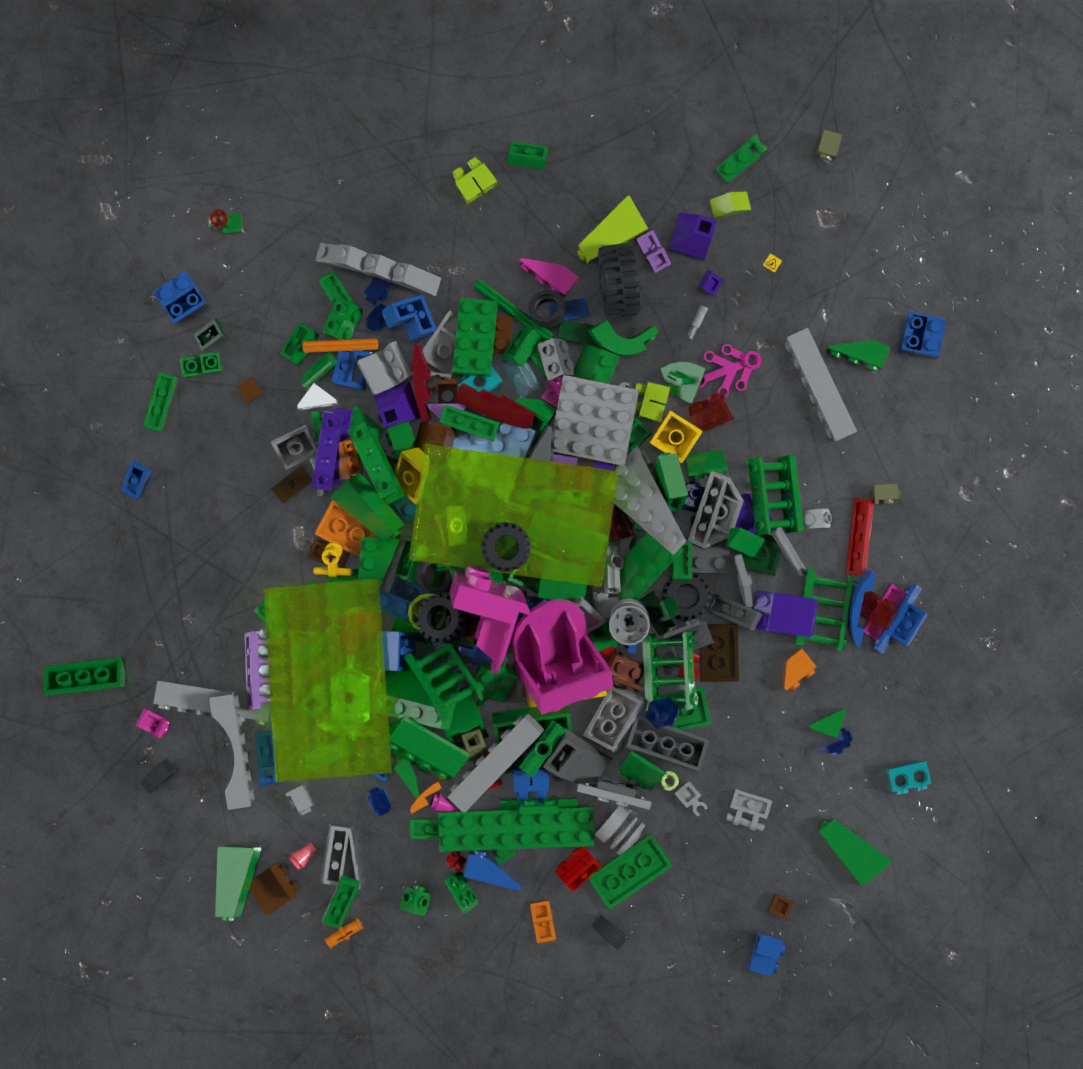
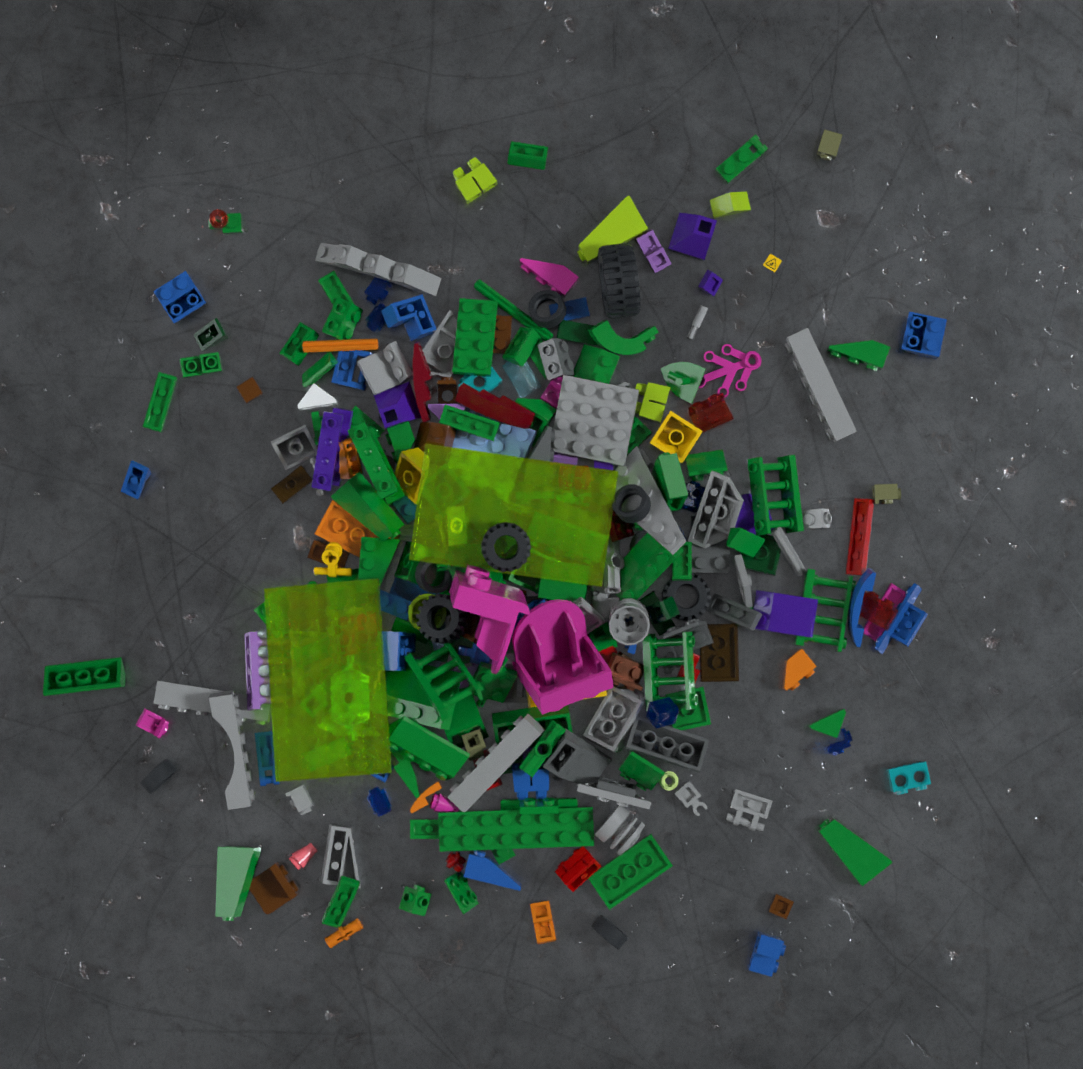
(639, 513): none -> black tyre

